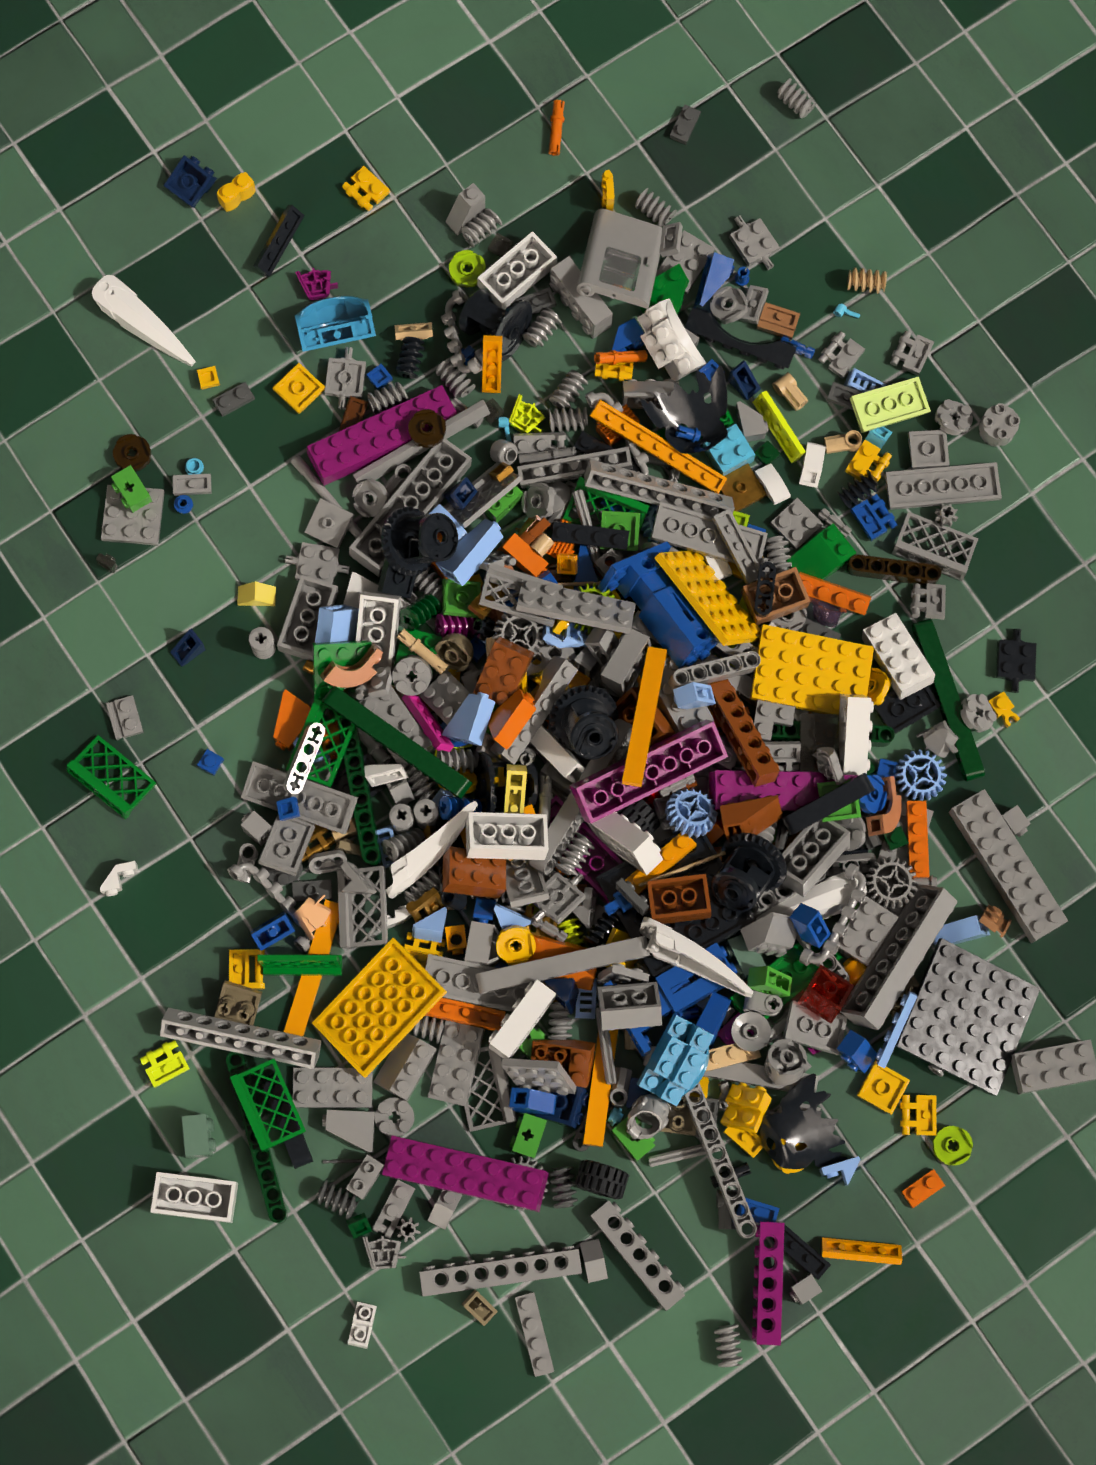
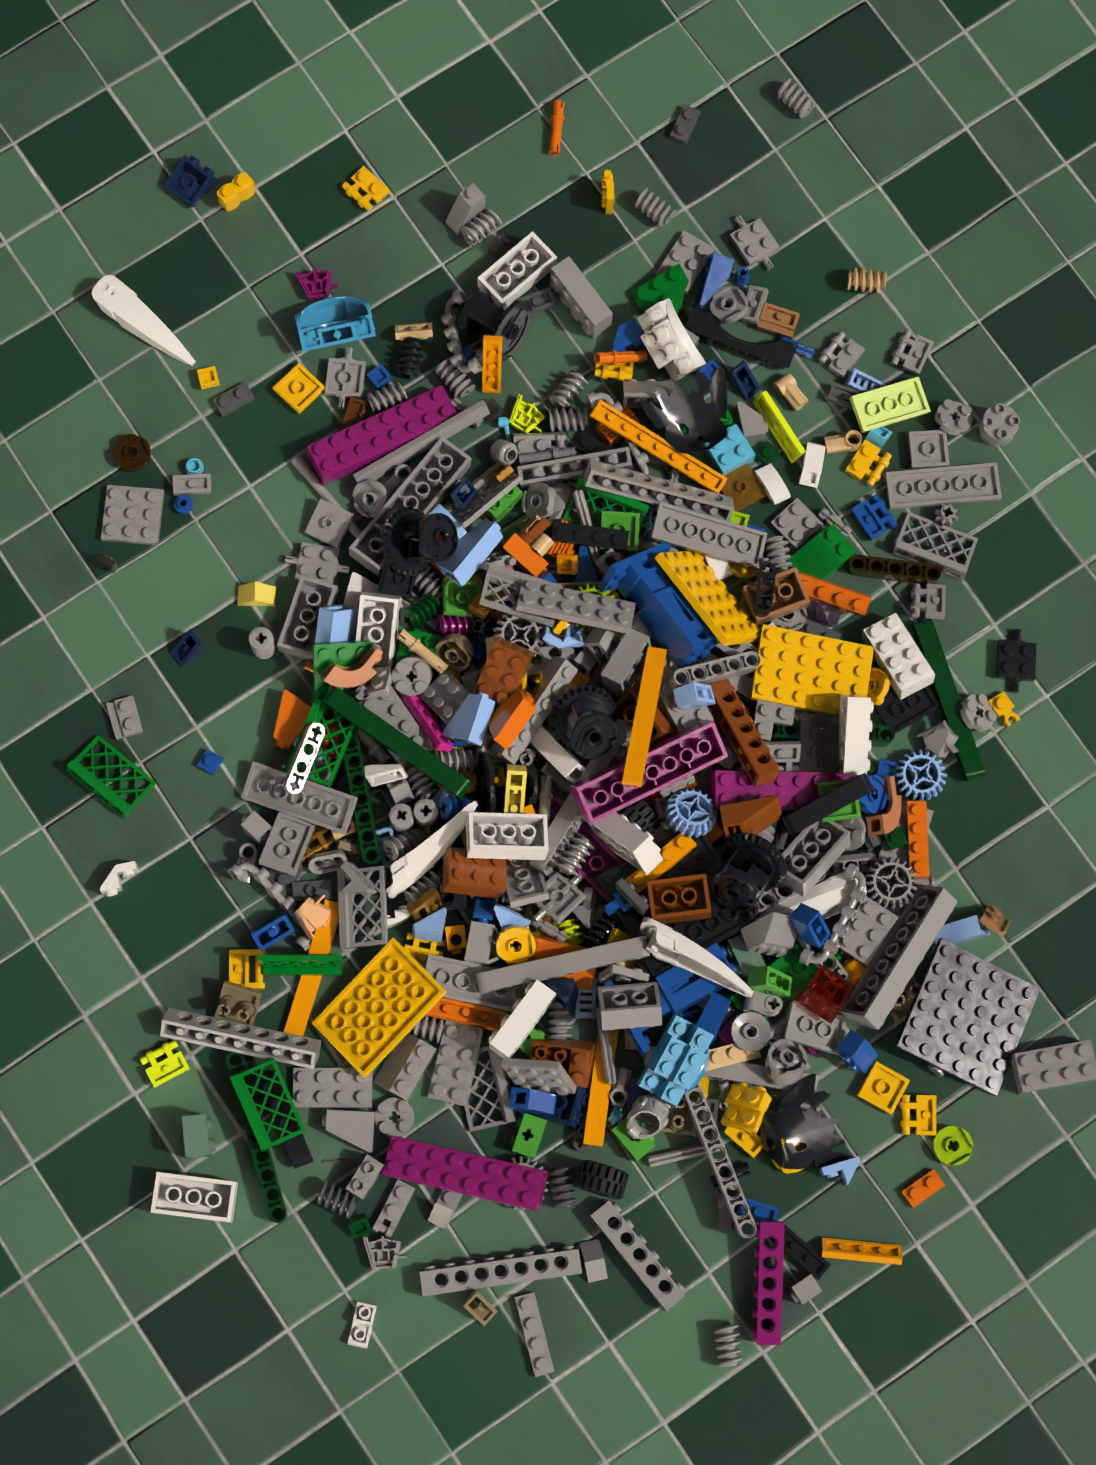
(127, 479): bright green brick -> none
(278, 240): black plate -> none
(288, 808): blue plate -> none
(403, 1233): light grey gear -> none
(424, 438): dark brown plate -> none
(458, 263): lime plate -> none
(541, 327): light grey piece -> none
(618, 258): light grey piece -> none
(671, 239): light grey plate -> none
(684, 868): tan piece -> none
(689, 433): blue pin -> none
(737, 545): light grey plate -> none
(829, 764): light grey piece -> none
(841, 309): medium azure hand -> none
(859, 489): black piece -> none
(892, 1036): light blue wing -> none
(1008, 866): light grey brick -> none
(1016, 821): light grey brick -> none

